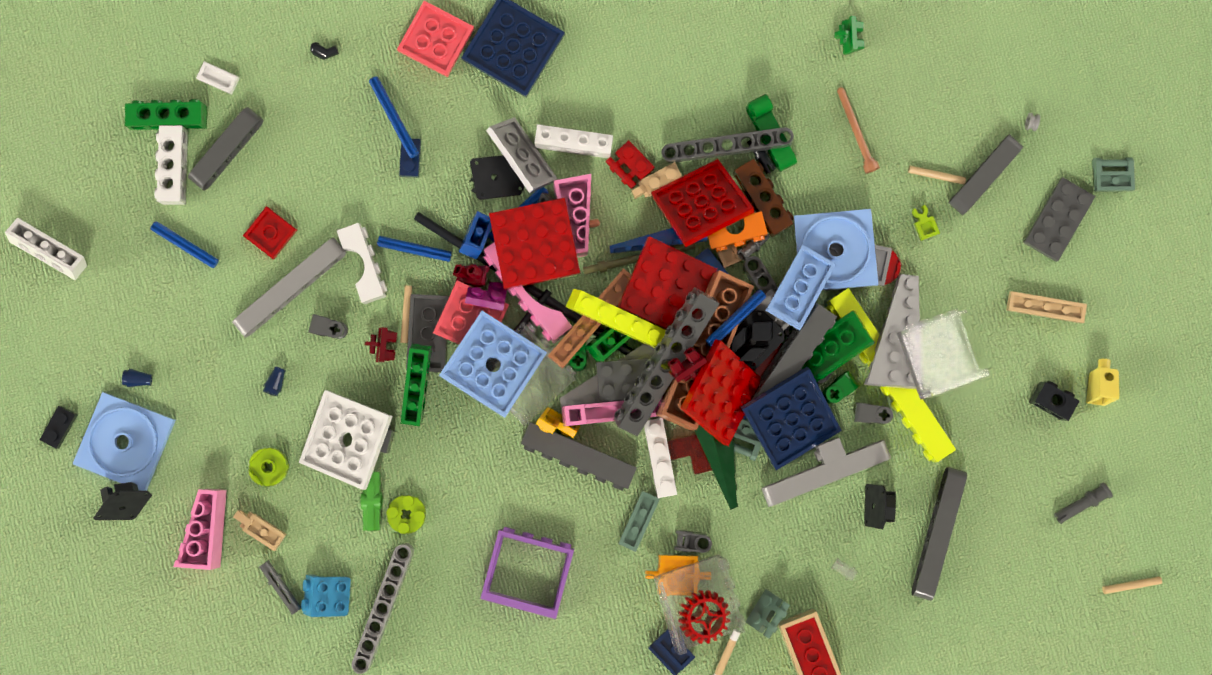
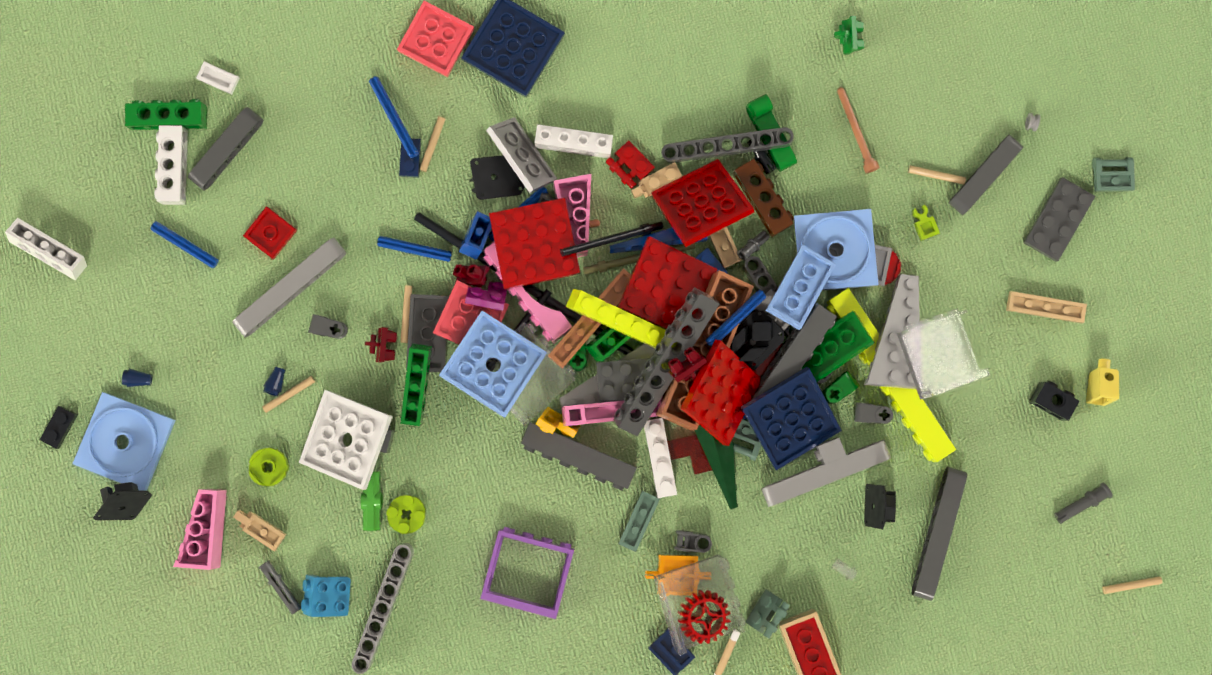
(288, 394): none -> tan bar
(323, 53): black arm -> none
(369, 286): white arch -> none
(432, 144): none -> tan bar
(644, 229): none -> black bar
(753, 229): orange arch -> none

